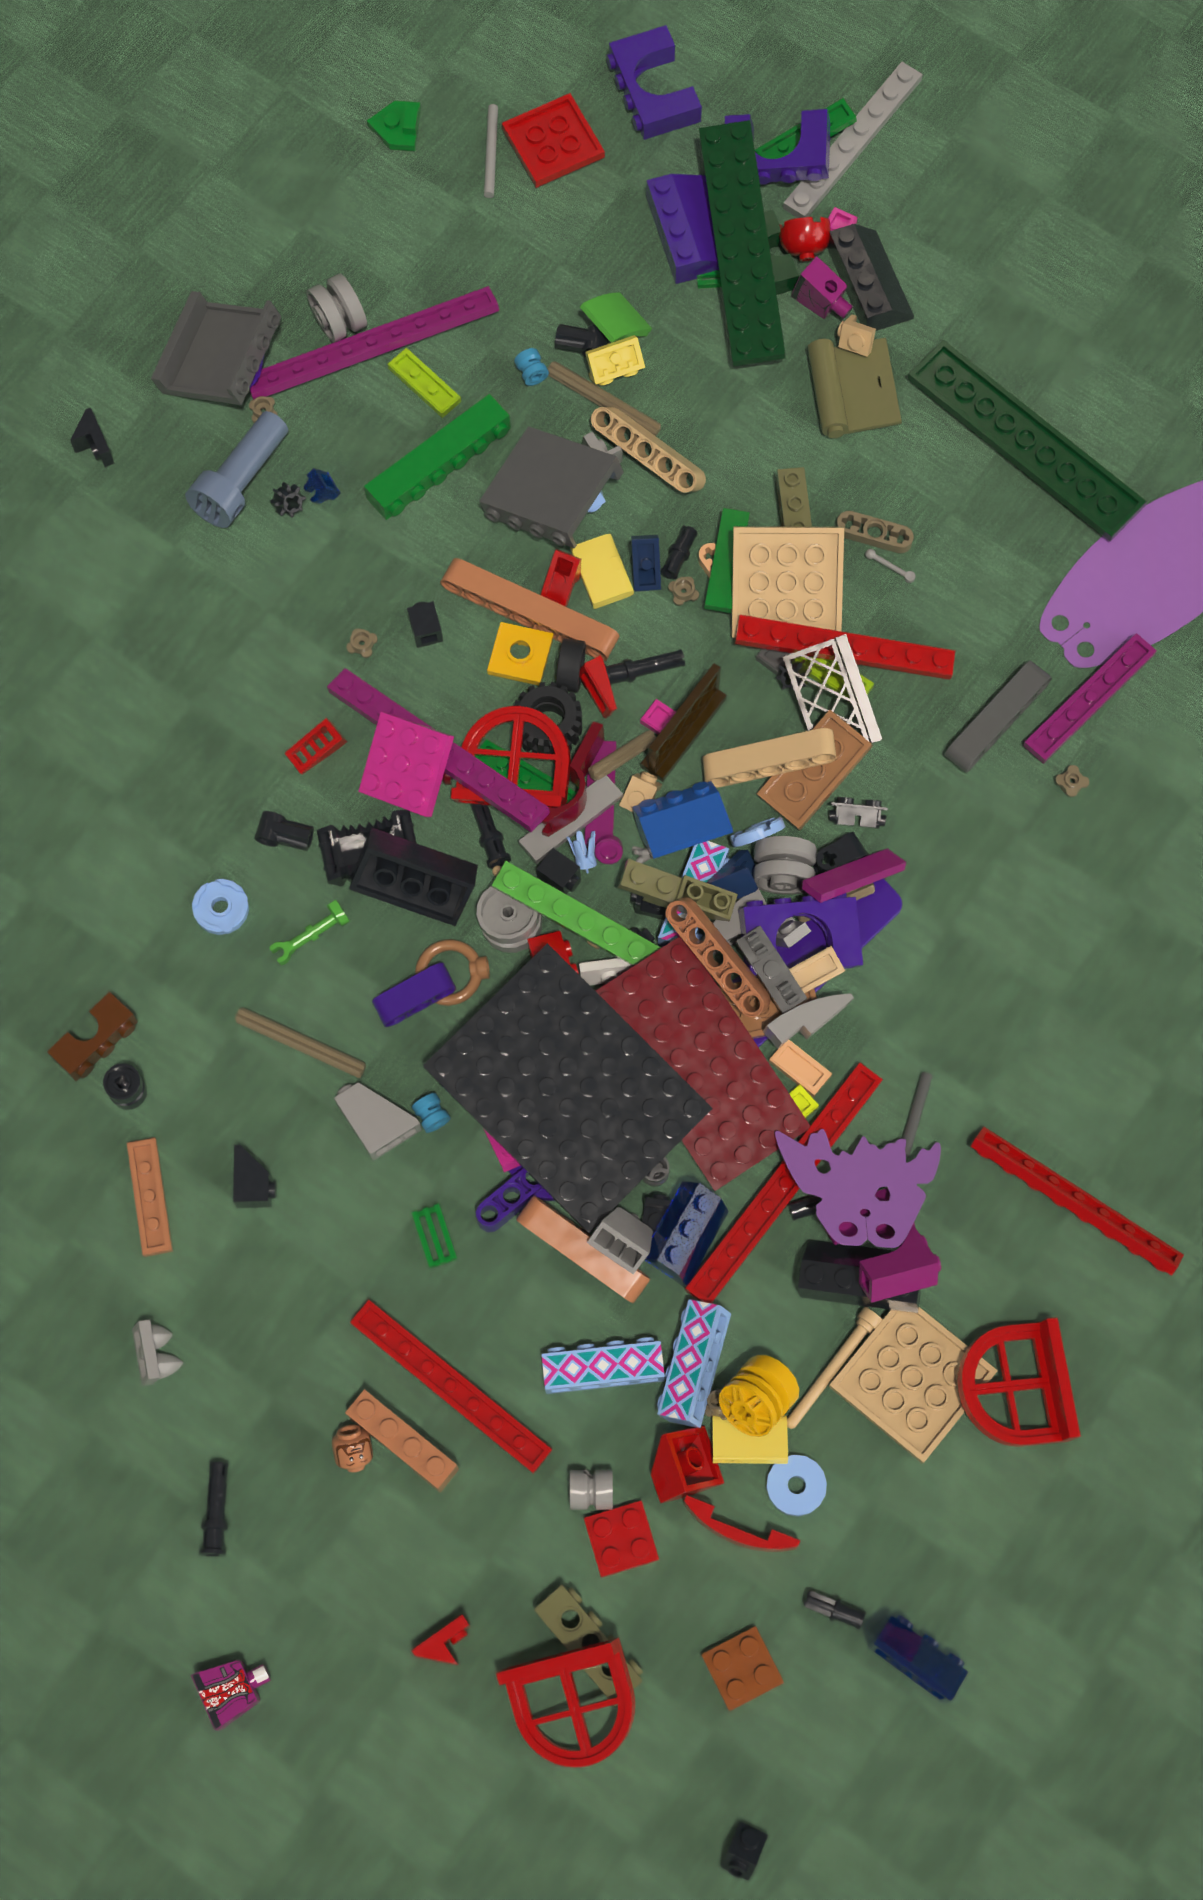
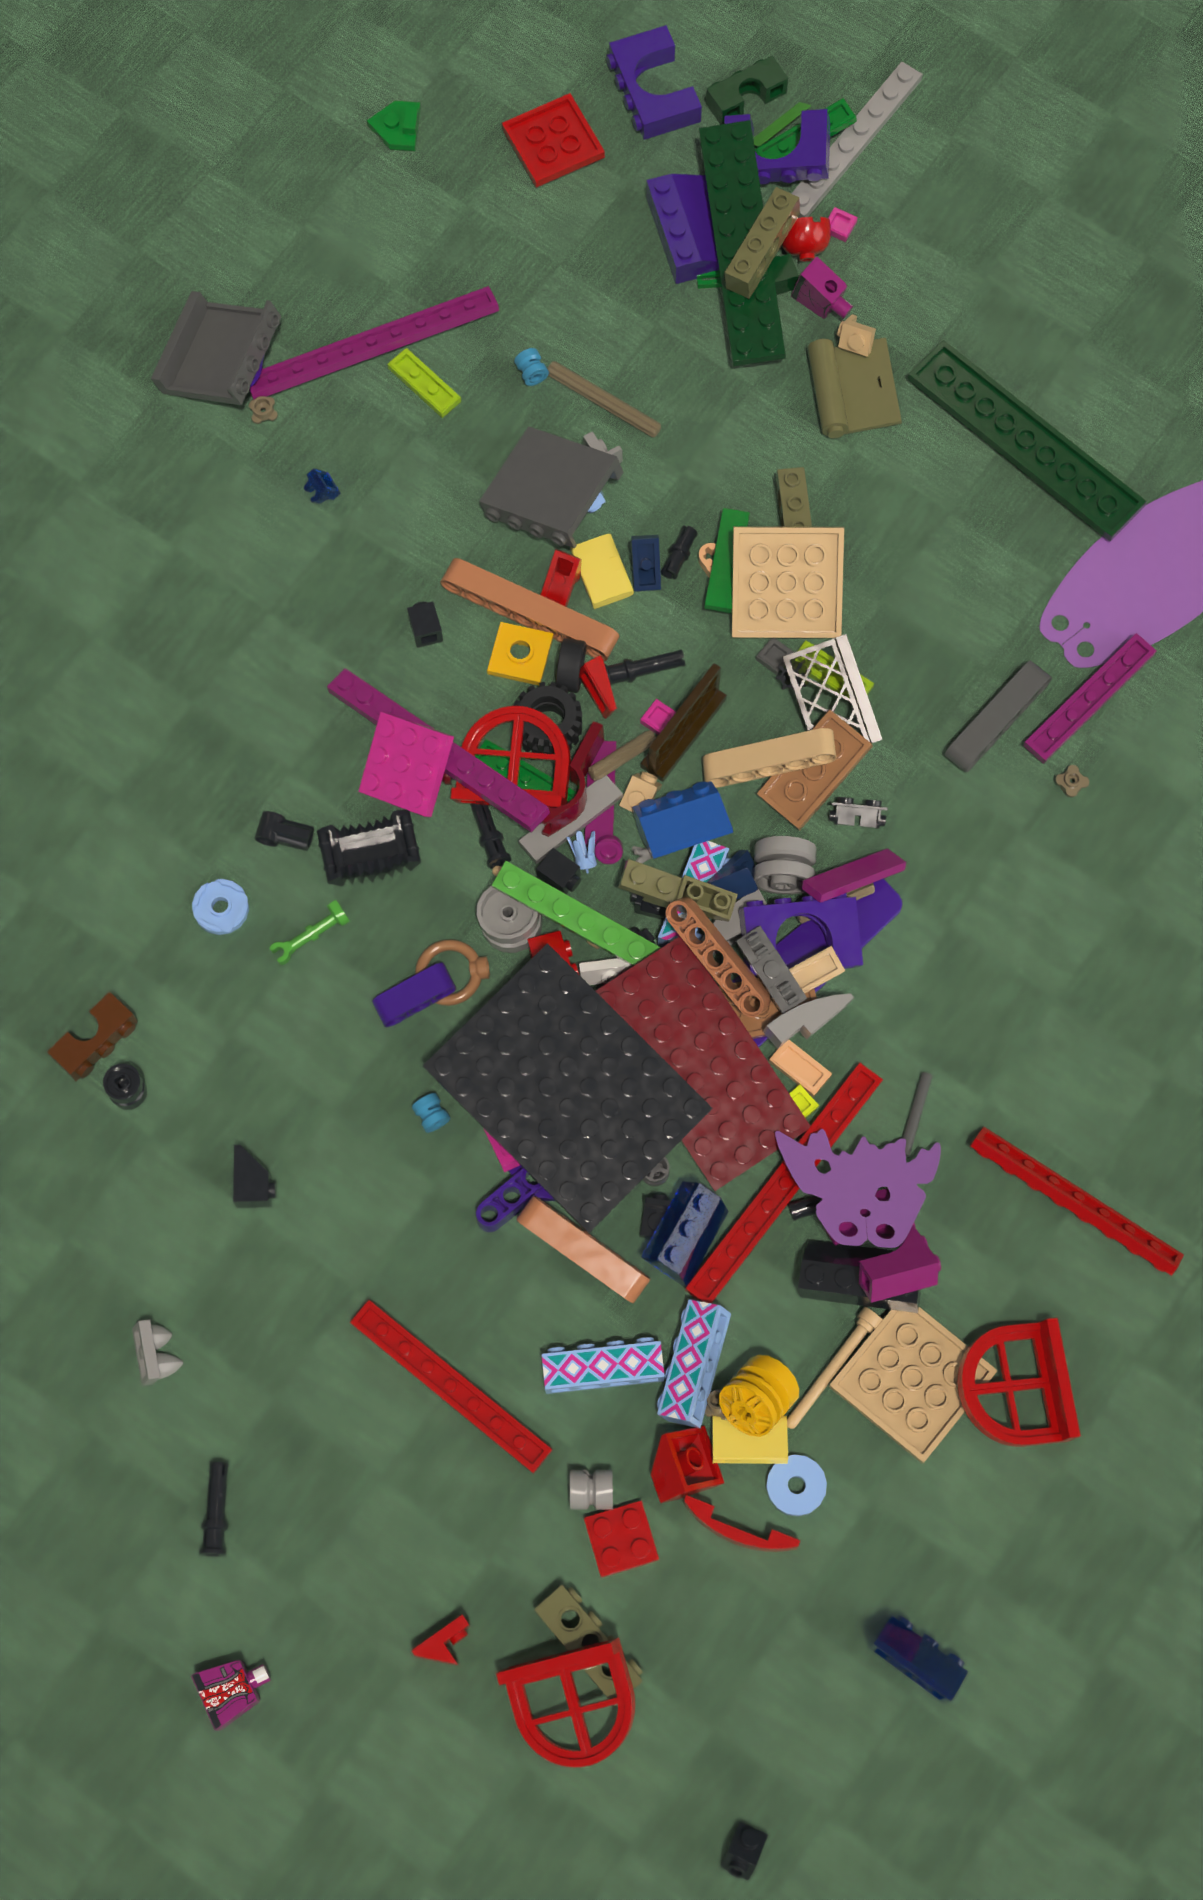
(88, 436): black slope -> none
(149, 1197): nougat tile -> none
(218, 494): sand blue piece -> none
(281, 495): black gear -> none
(300, 1042): dark tan axle -> none
(329, 748): red slope -> none
(336, 307): light grey wheel -> none
(352, 1448): nougat head -> none
(361, 635): dark tan plate -> none
(375, 1120): light grey slope -> none
(402, 1441): nougat arch -> none
(413, 877): black slope -> none
(427, 1212): green tile -> none
(437, 457): green brick -> none
(491, 143): light grey bar -> none
(579, 339): black piece -> none
(615, 317): bright green slope -> none
(615, 360): light yellow bracket -> none
(623, 1239): light grey torso -> none
(636, 448): tan beam -> none
(683, 583): dark tan plate -> none
(742, 1668): dark orange plate -> none
(757, 831): light blue tile -> none
(762, 79): none -> dark green arch
(762, 242): none -> olive brick
(780, 123): none -> bright green sticker
(791, 932): light grey bracket -> none
(834, 1609): black axle -> none
(839, 853): black piece -> none
(866, 649): red plate -> none
(868, 277): black slope -> none
(880, 542): dark tan beam -> none
(908, 576): light grey hinge -> none

